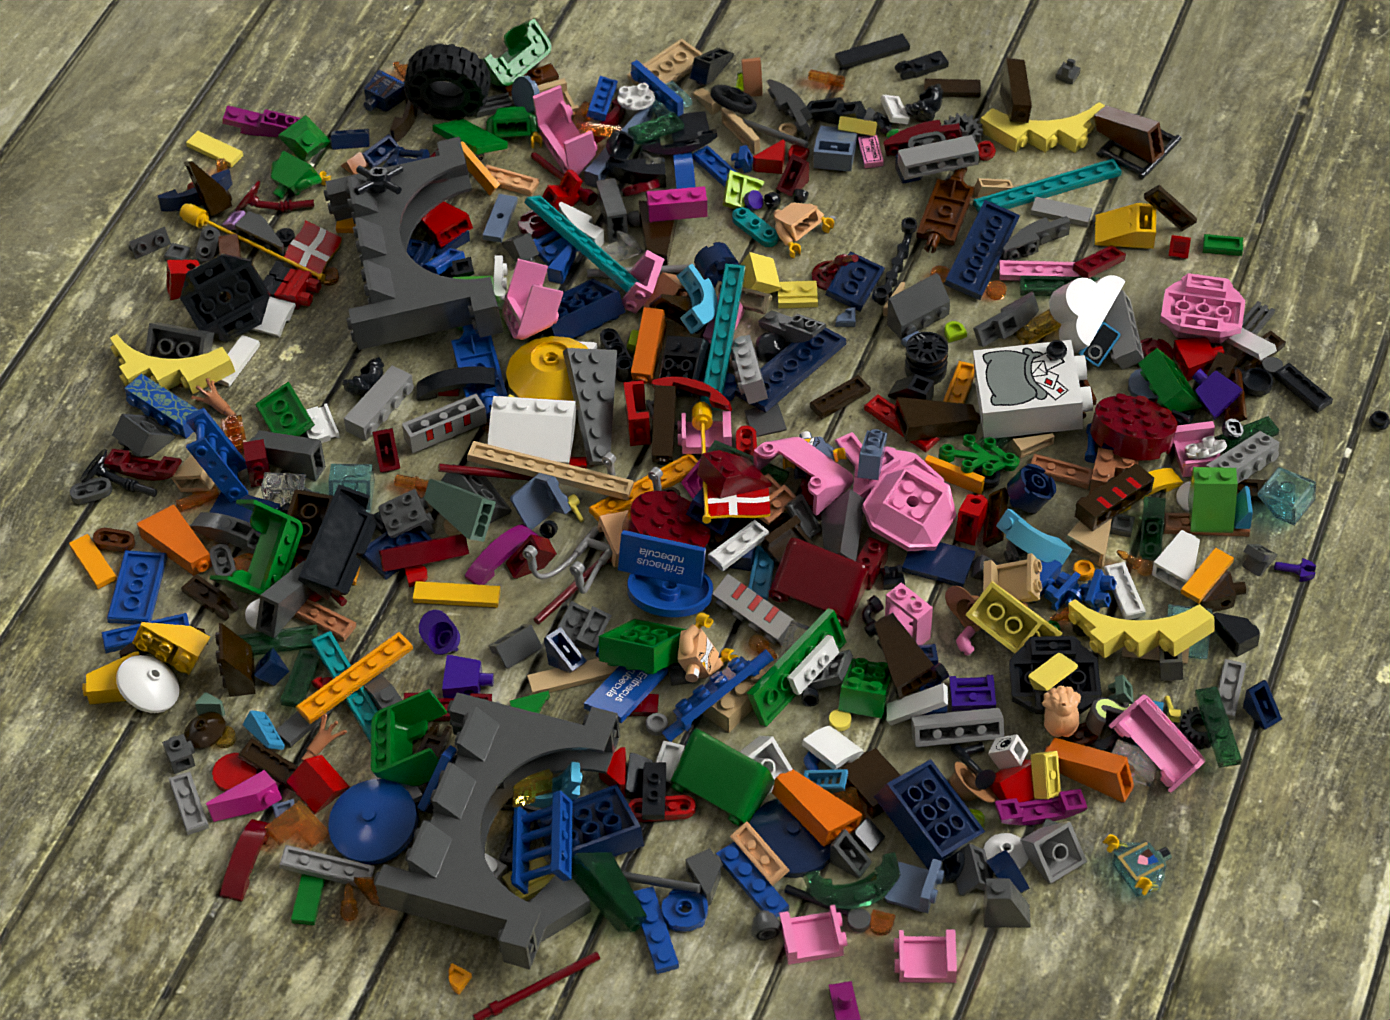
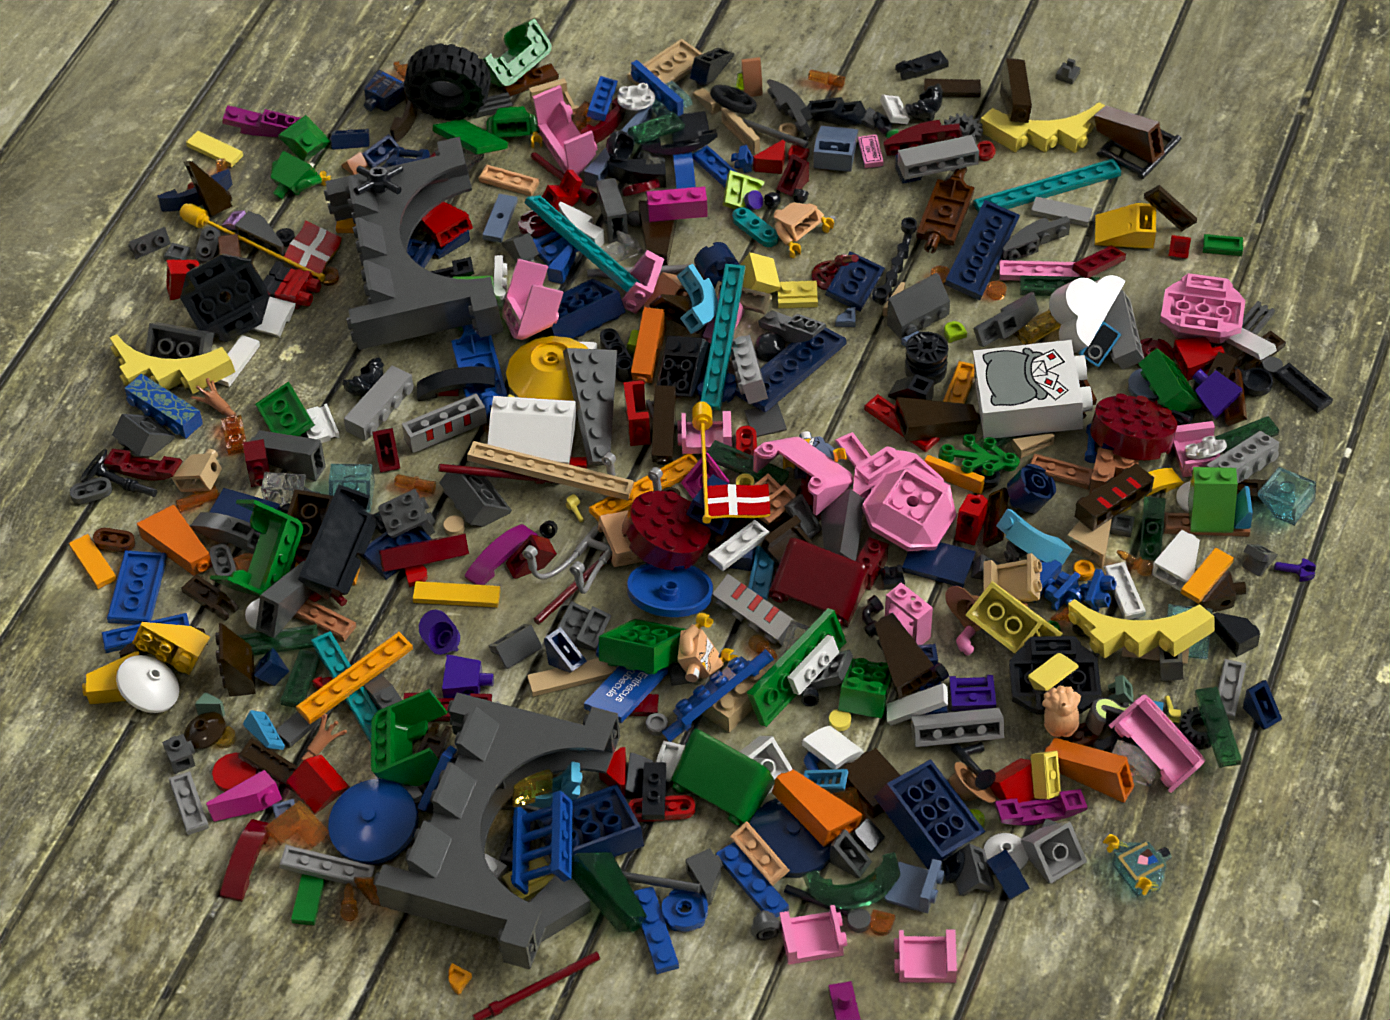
(216, 455): blue fence -> none
(252, 200): dark red dish -> none
(443, 261): blue tile -> none
(462, 508): sand green slope -> none
(479, 171): light orange tile -> none
(522, 92): sand blue tile -> none
(532, 702): green tile -> none
(539, 500): sand blue bracket -> none
(598, 129): clear orange slope -> none
(661, 559): blue tile -> none
(716, 399): red slope -> none
(730, 474): dark red slope -> none
(840, 397): dark brown plate -> none
(857, 126): light yellow slope -> none
(872, 51): black tile -> none
(872, 454): sand blue slope -> none
(926, 138): dark grey plate -> none
(990, 186): tan piece -> none
(1004, 905): dark grey slope -> none
(1008, 751): white brick -> none
(1056, 350): black plate -> none
(1232, 429): black tile -> none
(1379, 420): black plate -> none

